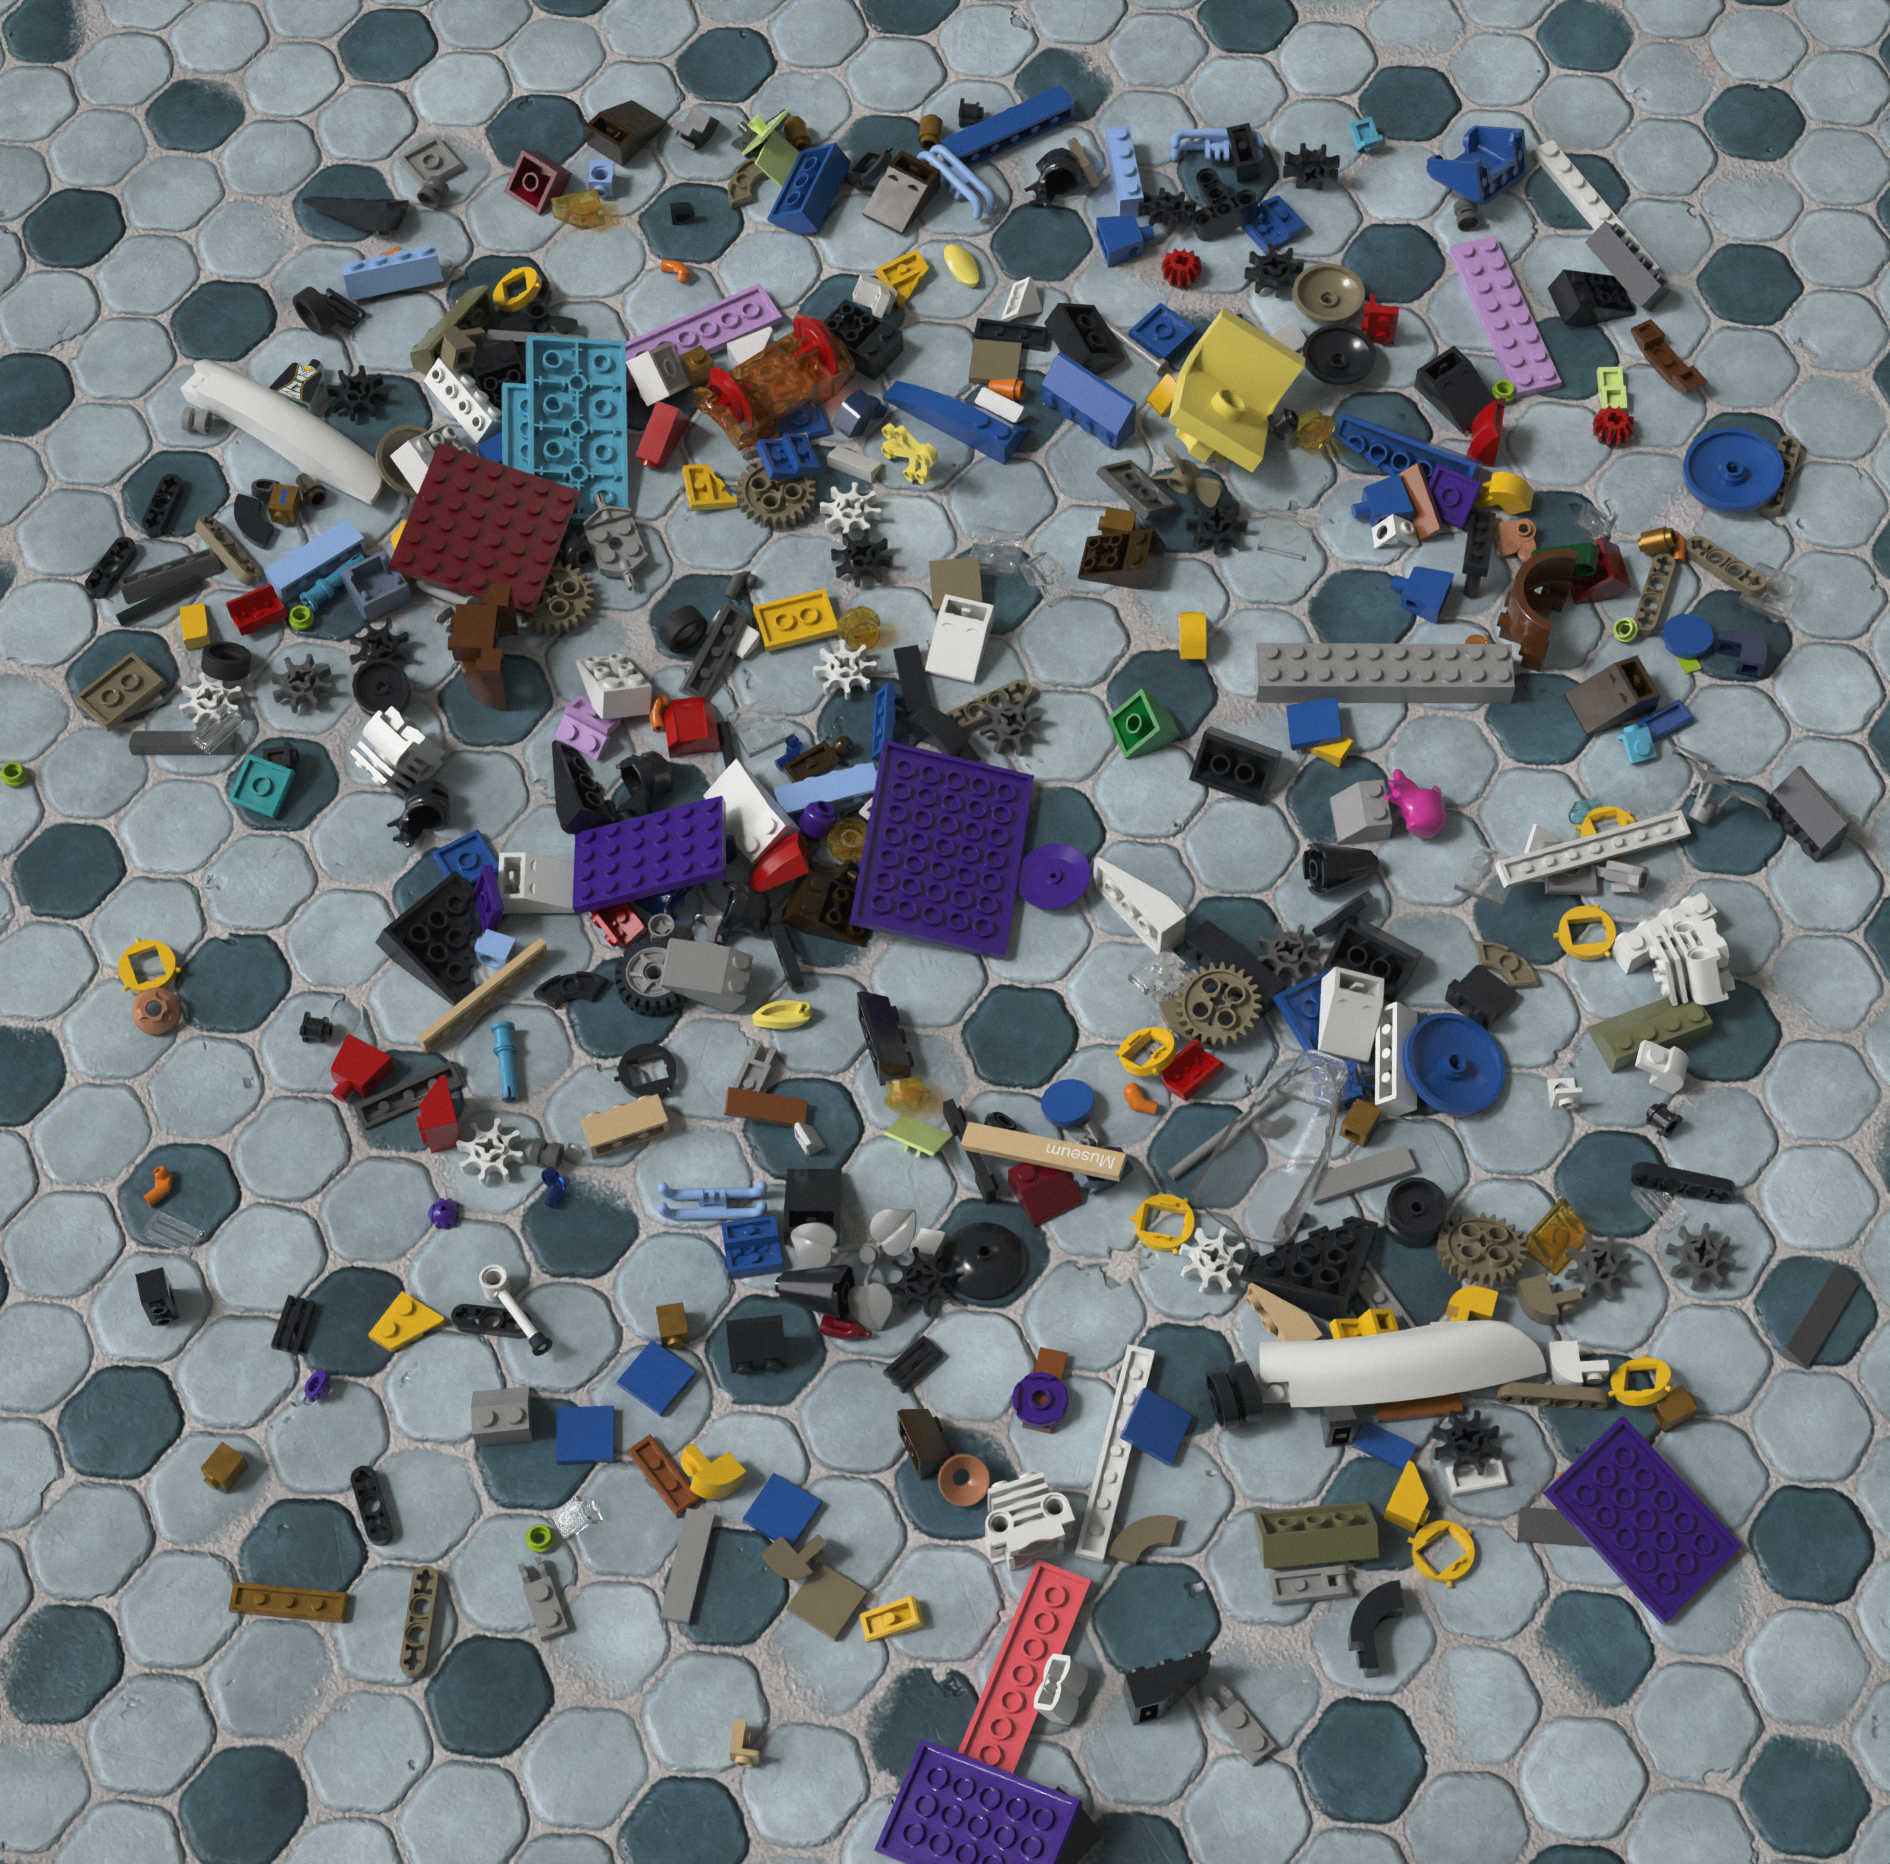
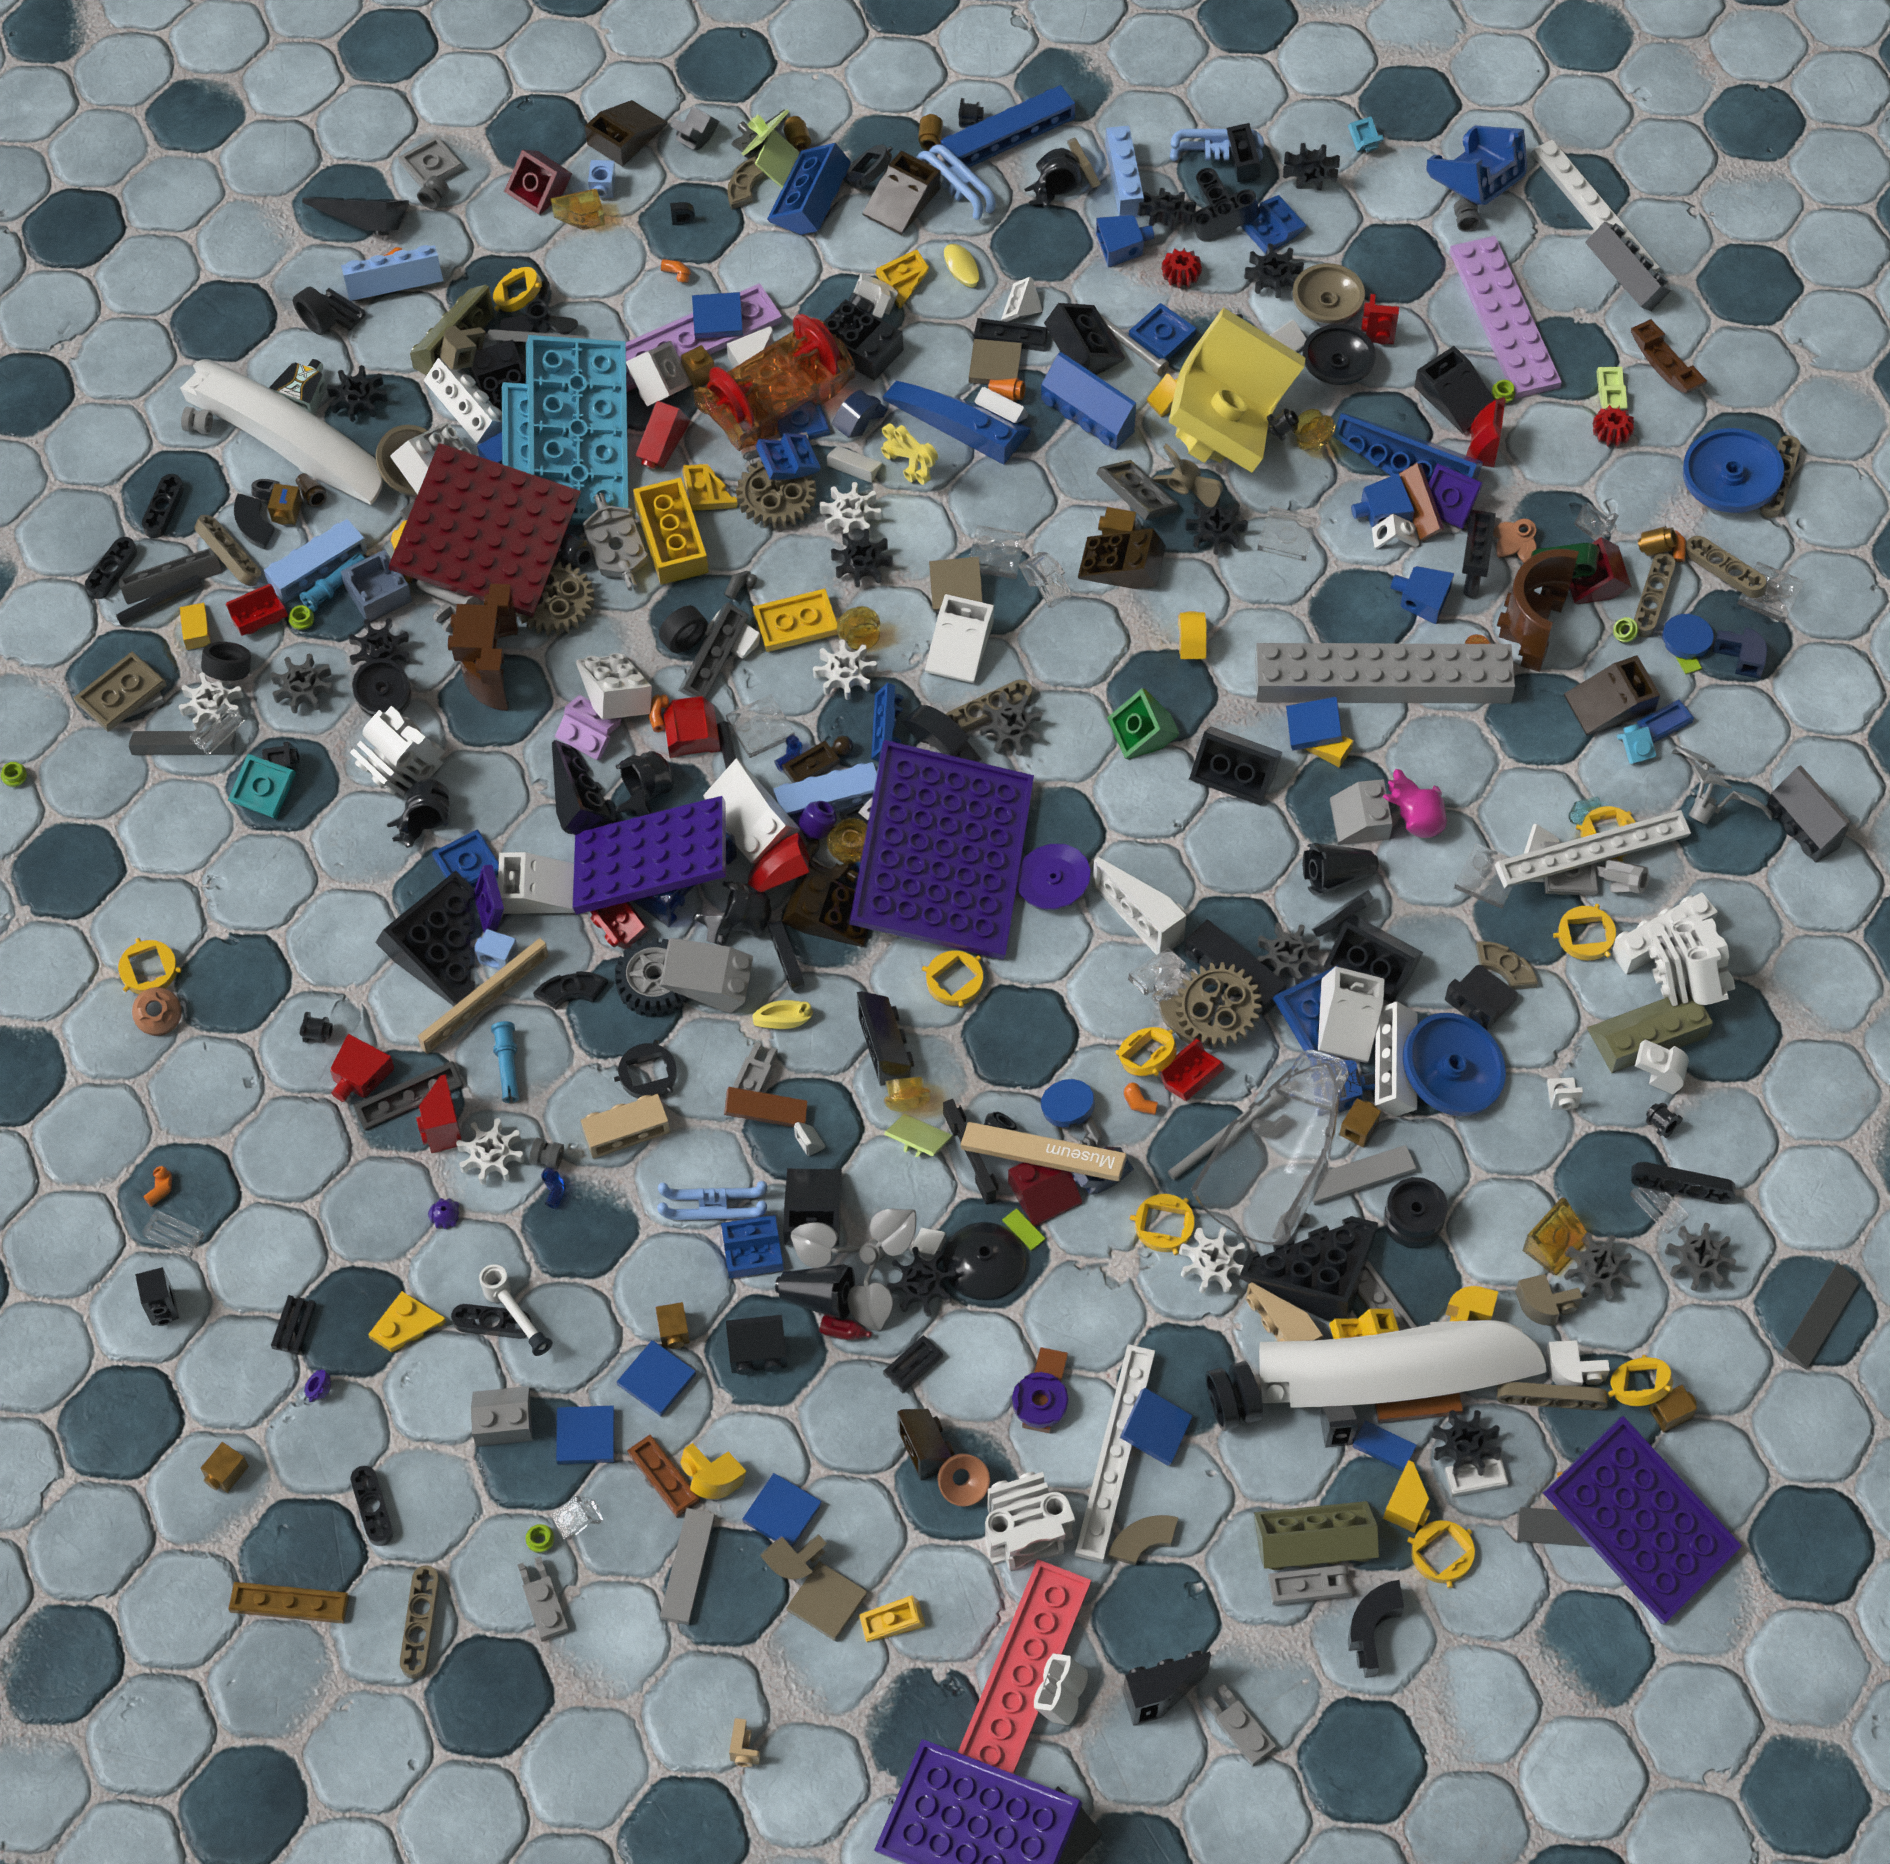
(662, 924): light grey wheel -> none
(671, 531): none -> yellow brick
(717, 315): none -> blue tile
(861, 302): none -> black tile
(911, 677): black tile -> none
(941, 964): none -> yellow piece
(1023, 1229): none -> lime window
(1482, 1249): dark tan gear -> none
(1508, 491): yellow brick -> none
(1589, 298): black slope -> none

